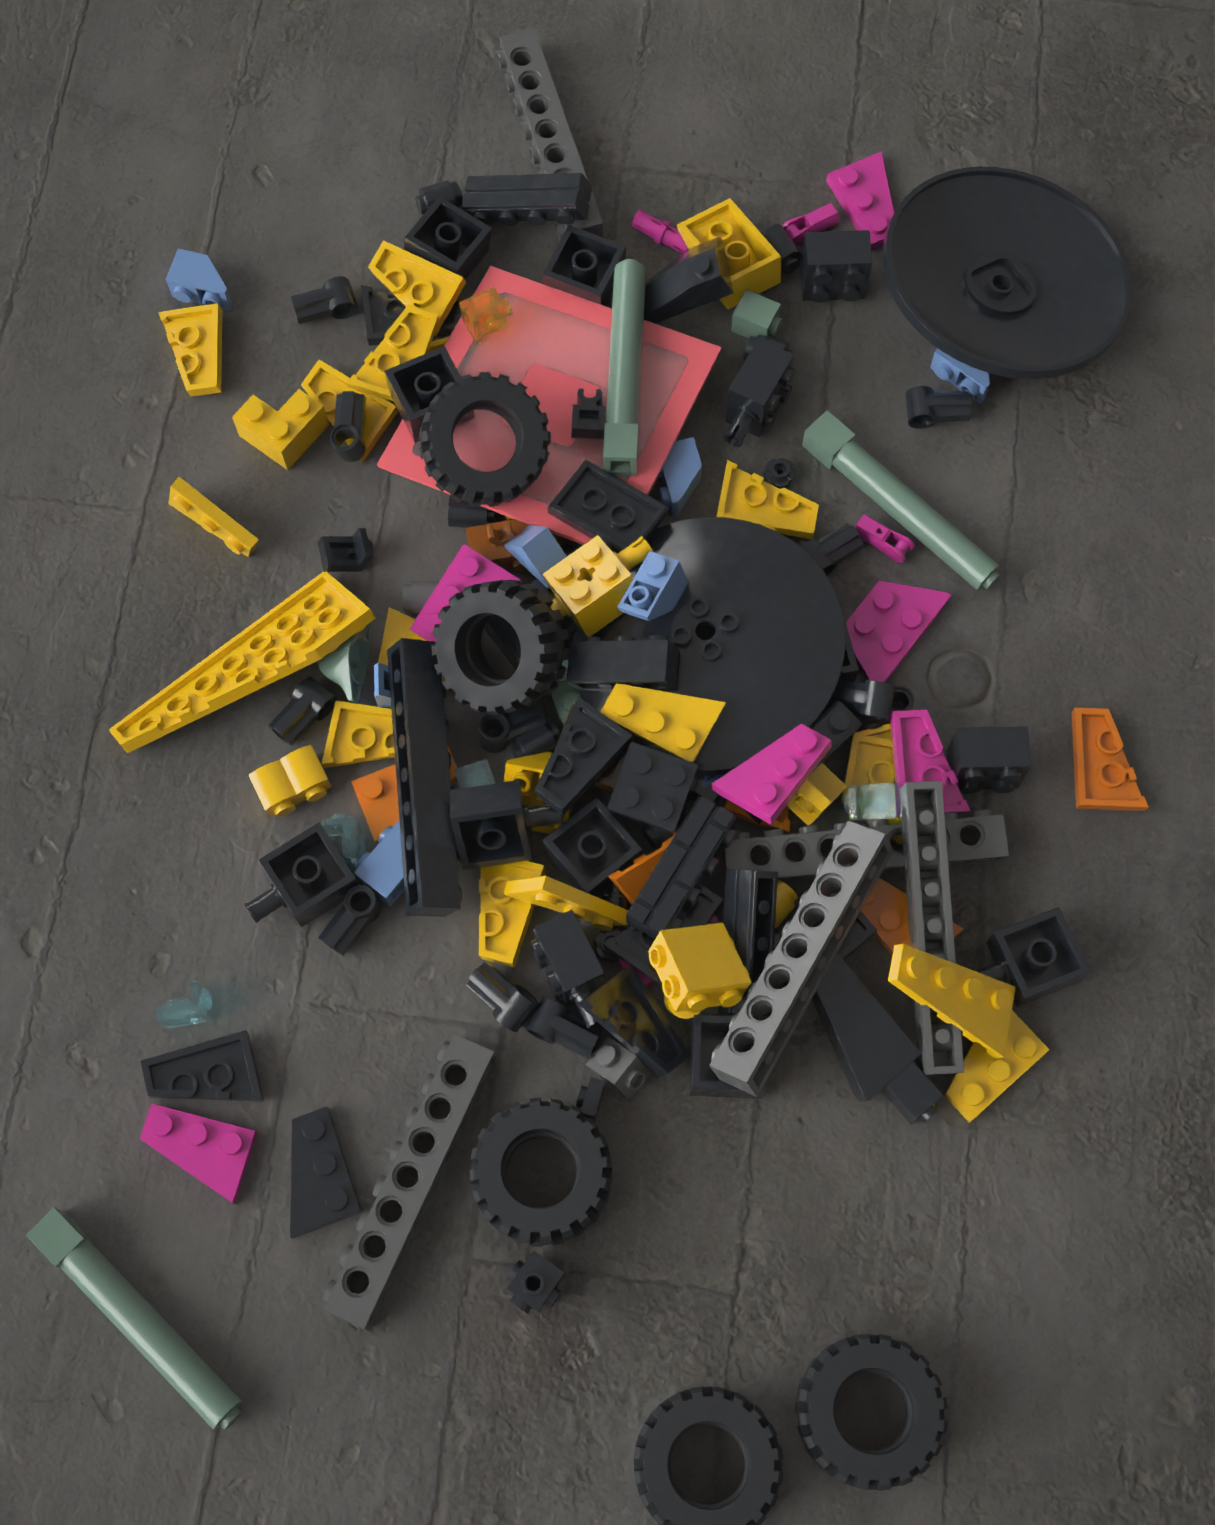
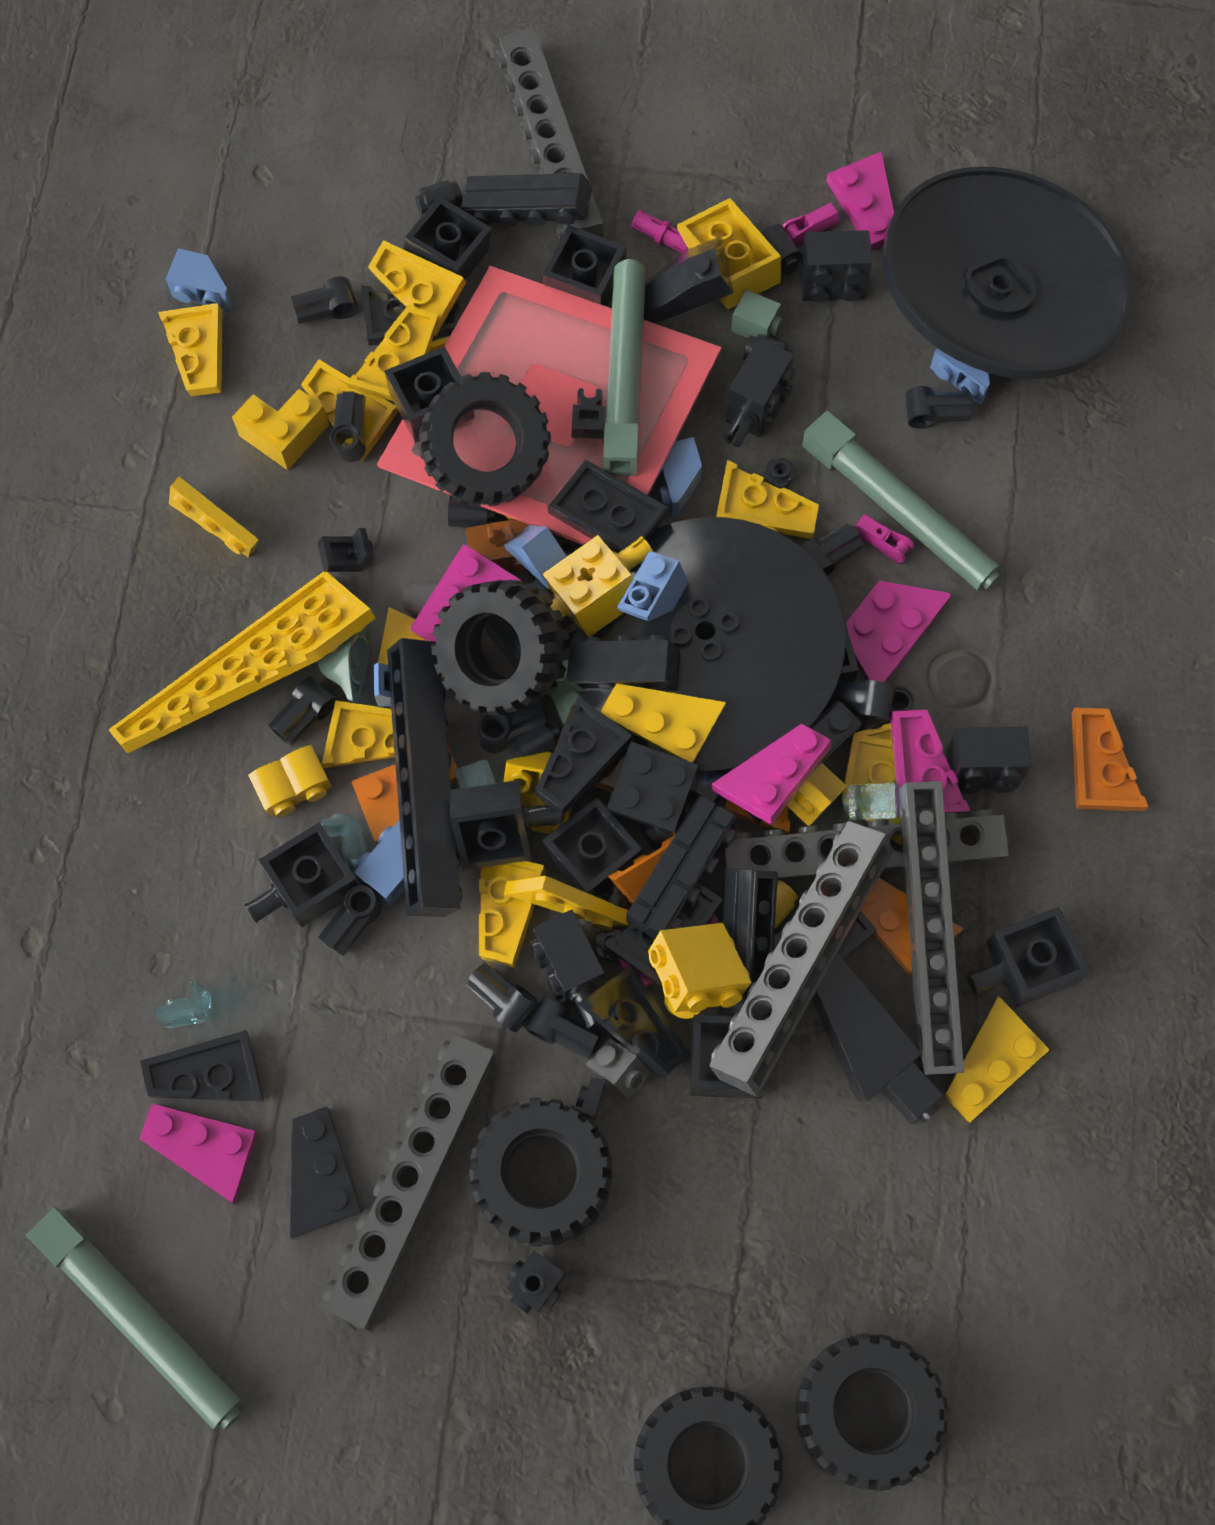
(485, 313): clear yellow brick -> none
(957, 994): yellow wing -> none

